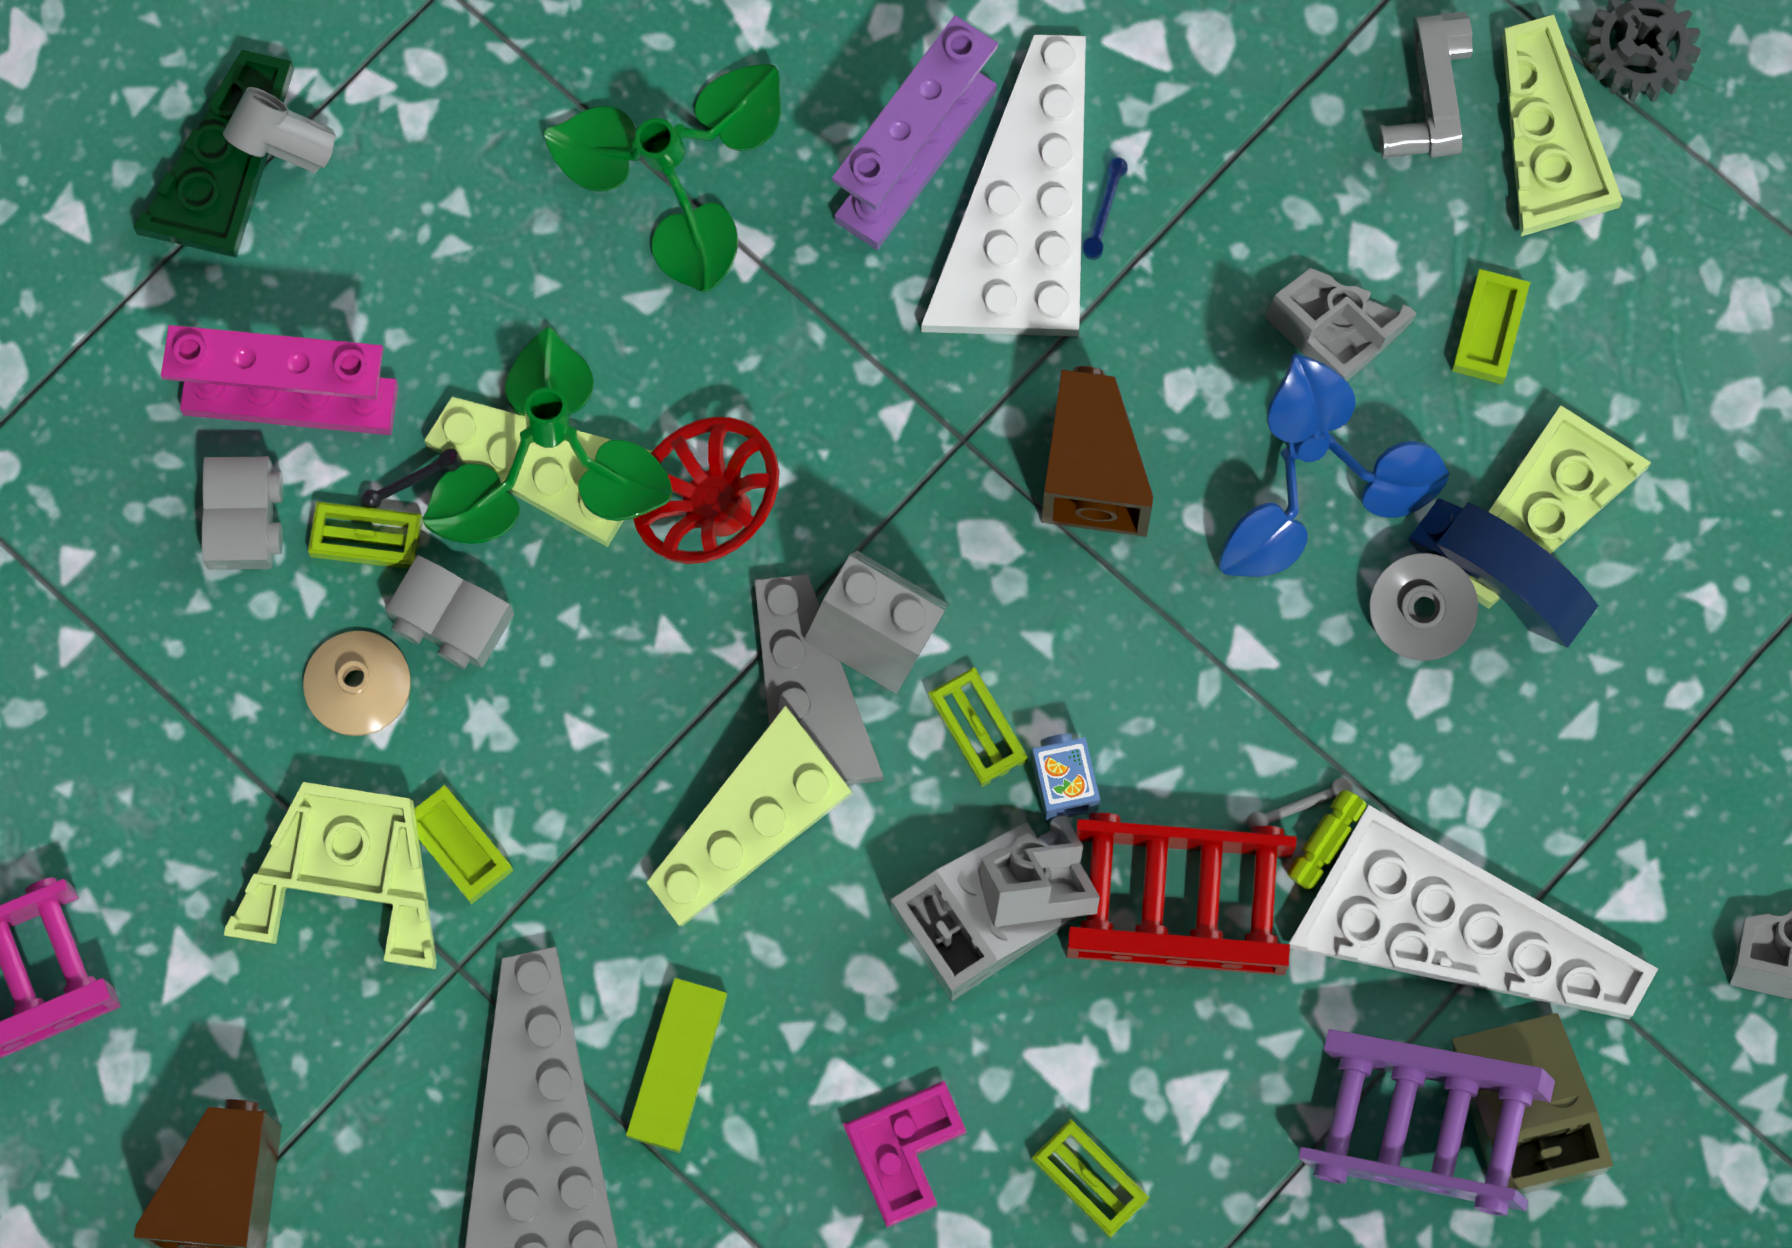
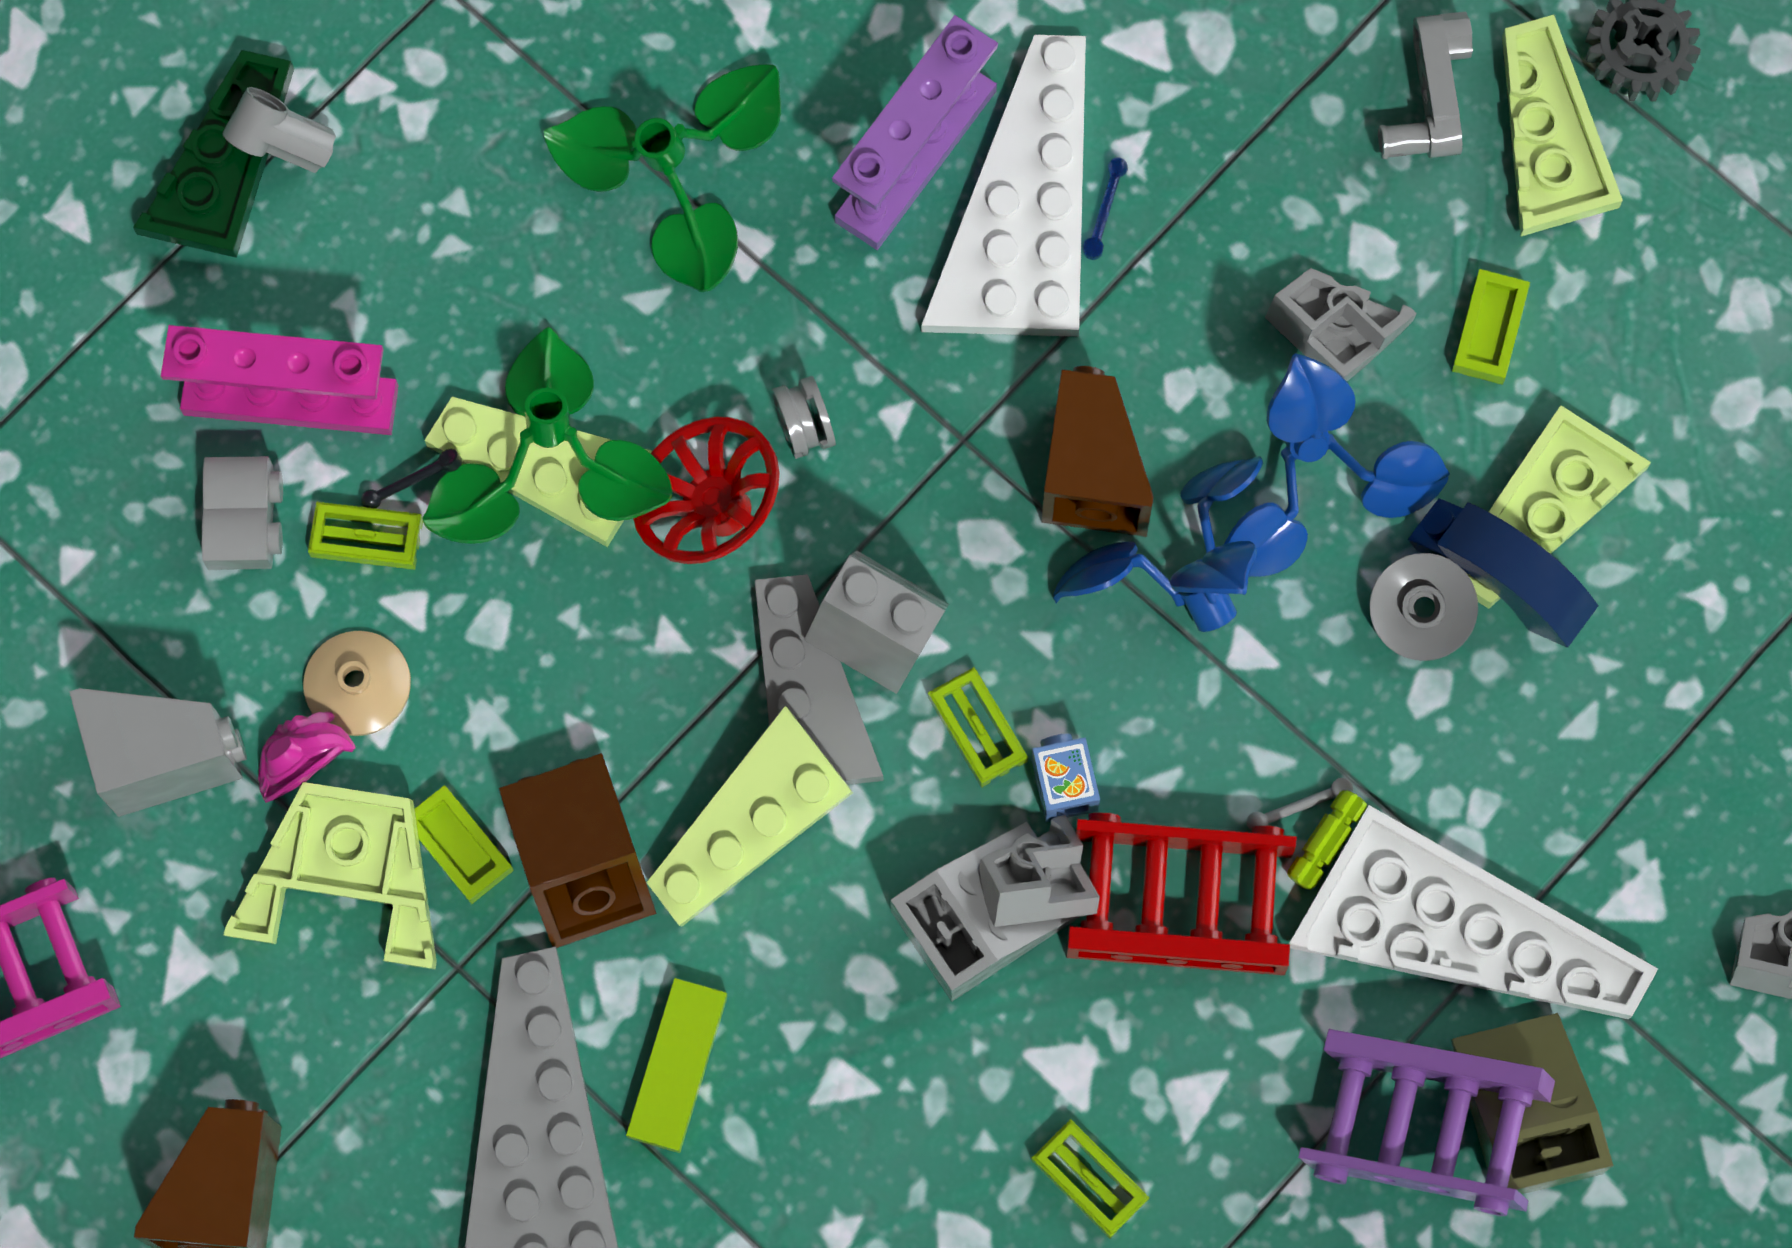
(154, 747): none -> light grey slope
(298, 752): none -> dark pink hat
(449, 613): light grey brick -> none
(577, 850): none -> reddish brown slope
(798, 419): none -> light grey wheel
(889, 1146): dark pink tile -> none
(1199, 585): none -> blue plant

